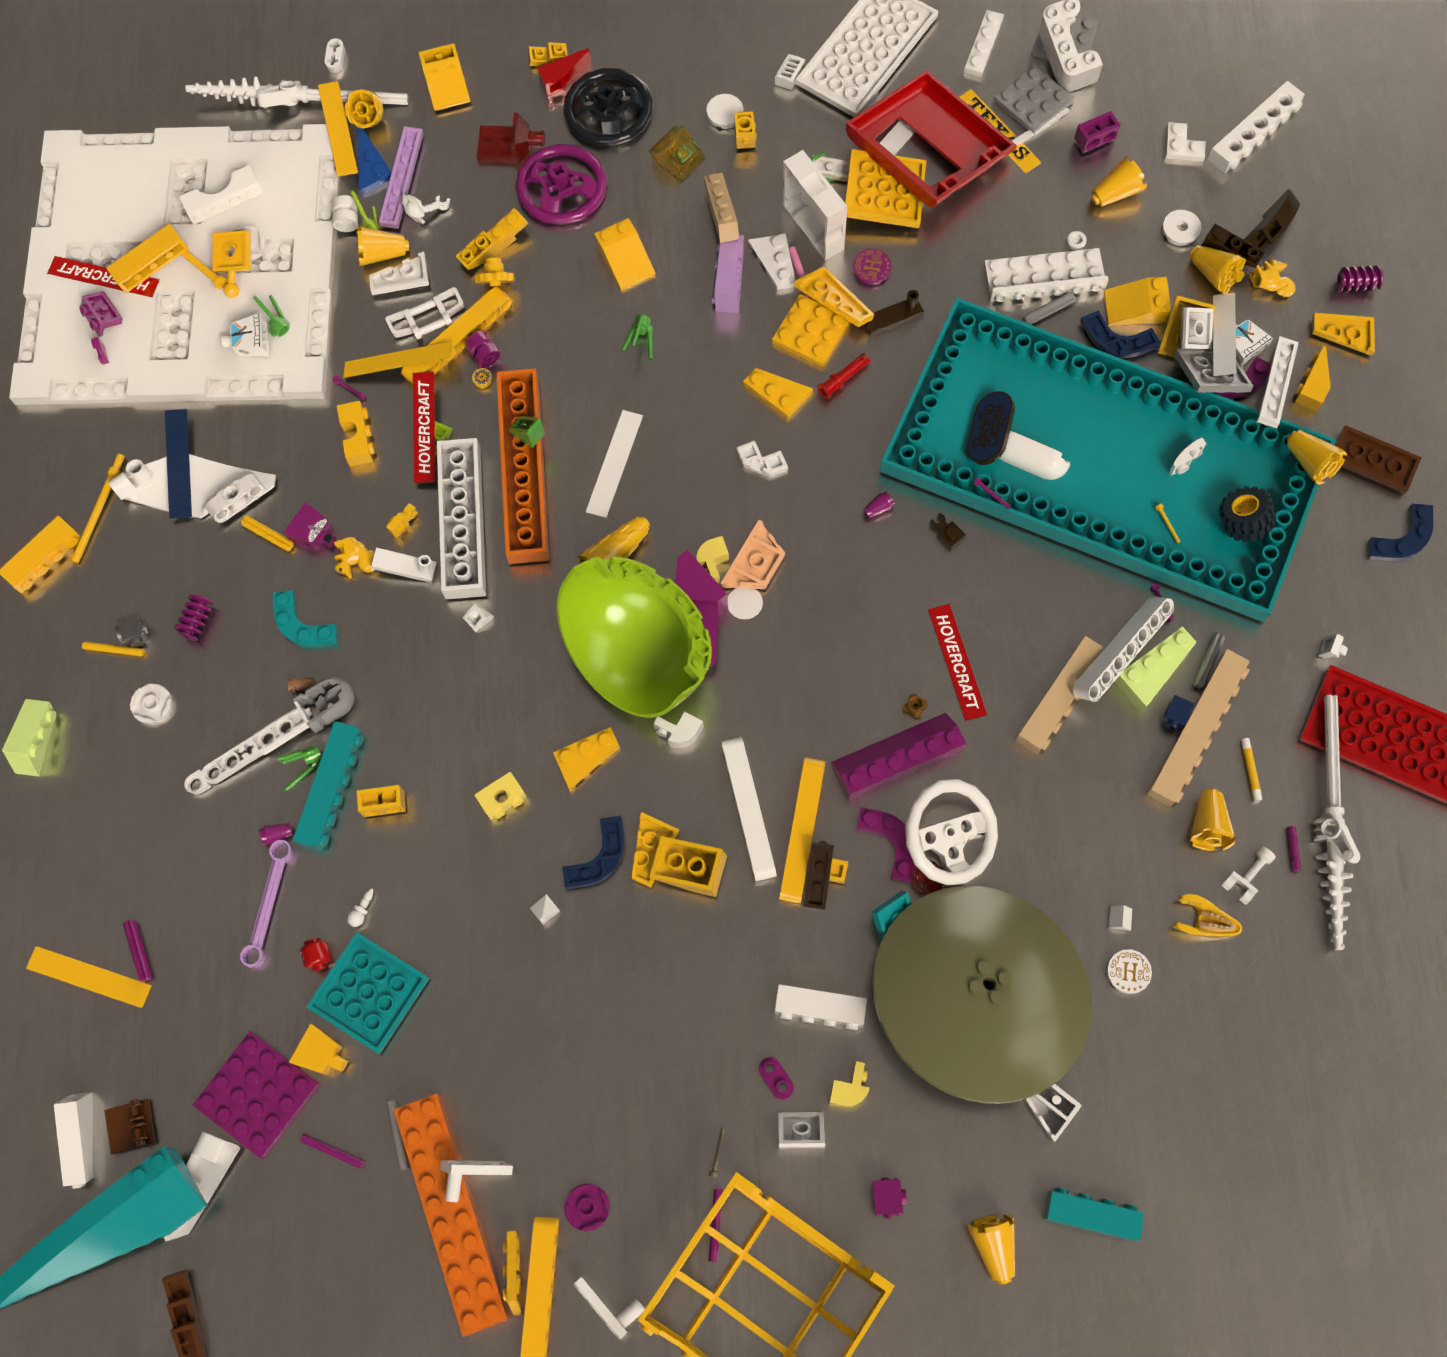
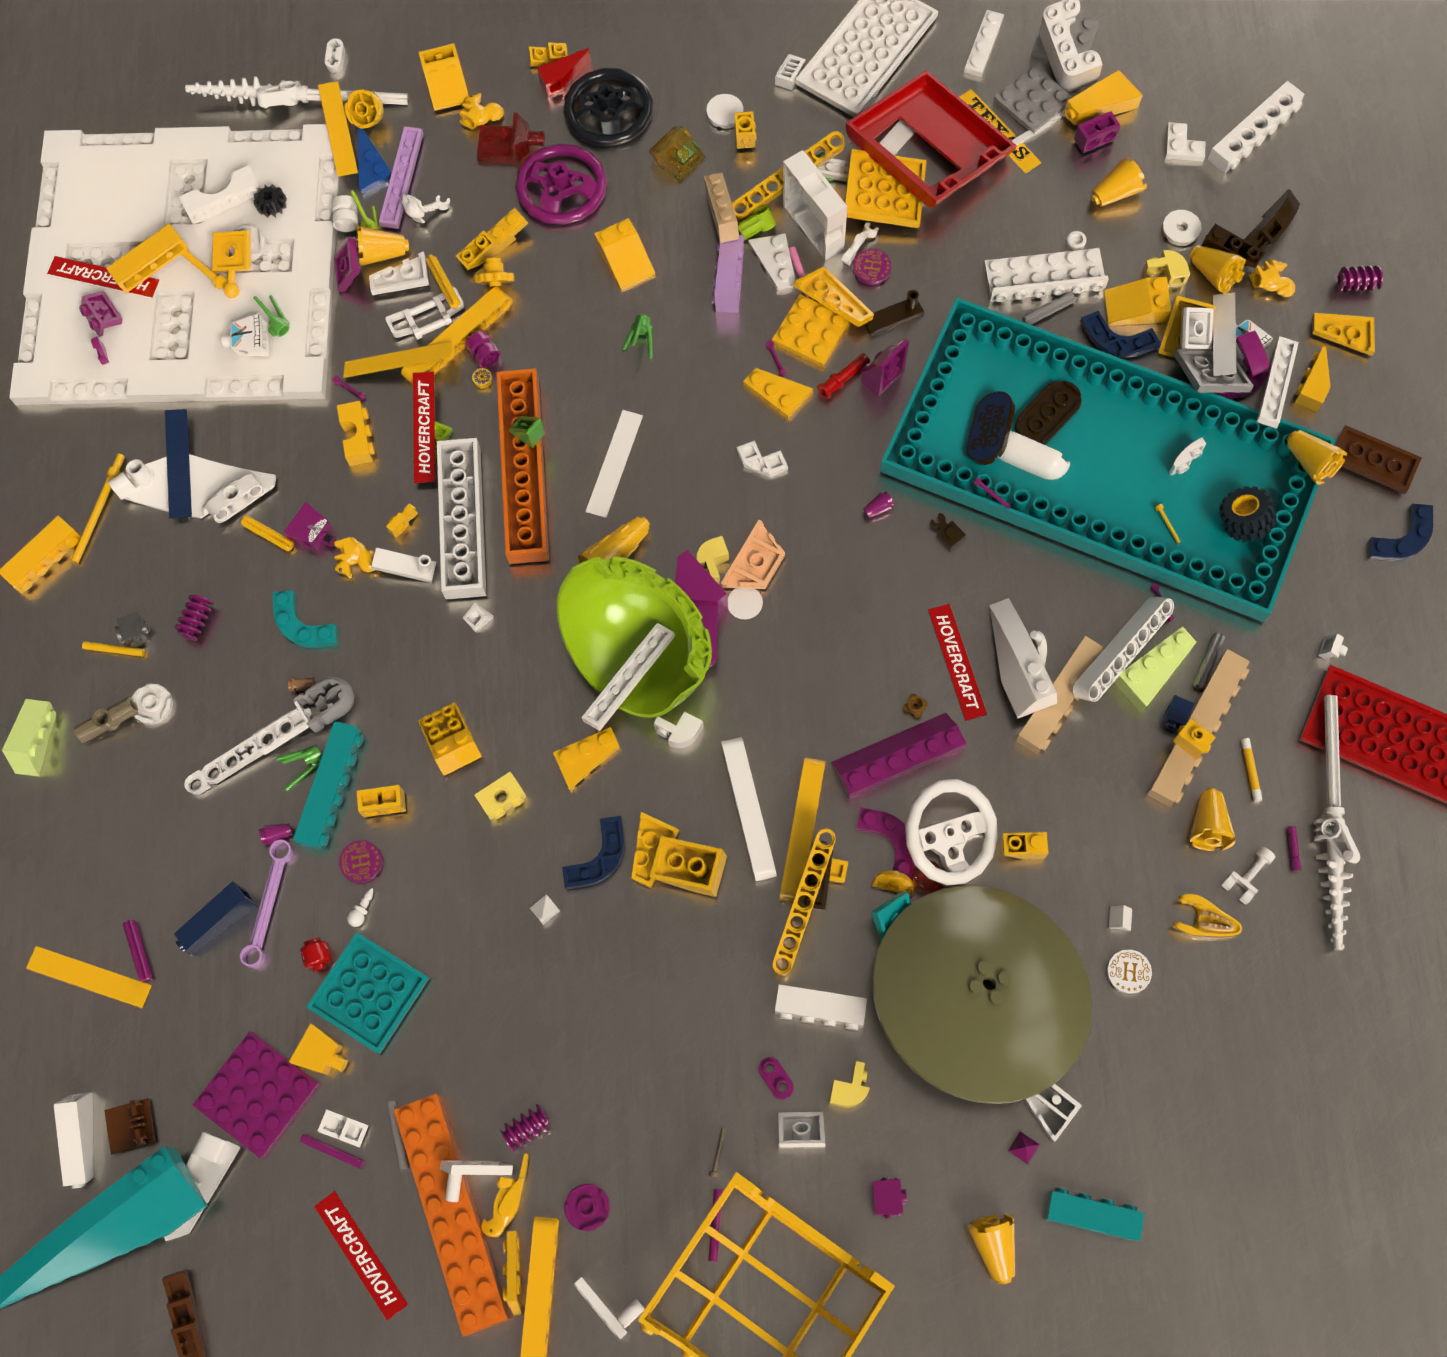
(95, 725): none -> dark tan piece
(214, 918): none -> dark blue slope
(270, 200): none -> black gear
(343, 1128): none -> white slope
(346, 264): none -> magenta plate
(360, 861): none -> magenta tile
(361, 1255): none -> red sticker
(443, 281): none -> yellow axle
(449, 738): none -> yellow slope
(476, 114): none -> yellow animal
(506, 1202): none -> yellow animal
(525, 1127): none -> magenta piece
(628, 676): none -> white plate
(761, 220): none -> lime piece
(769, 344): none -> magenta hinge
(777, 177): none -> yellow beam
(803, 911): none -> yellow beam
(849, 256): none -> white piece
(885, 367): none -> magenta slope
(893, 881): none -> yellow tile
(1019, 662): none -> white wedge
(1023, 1147): none -> magenta slope
(1025, 845): none -> yellow slope
(1041, 644): none -> white bar
(1049, 412): none -> dark brown tile
(1110, 94): none -> yellow slope
(1170, 265): none -> light yellow brick
(1194, 739): none -> yellow head
(1254, 353): none -> magenta slope

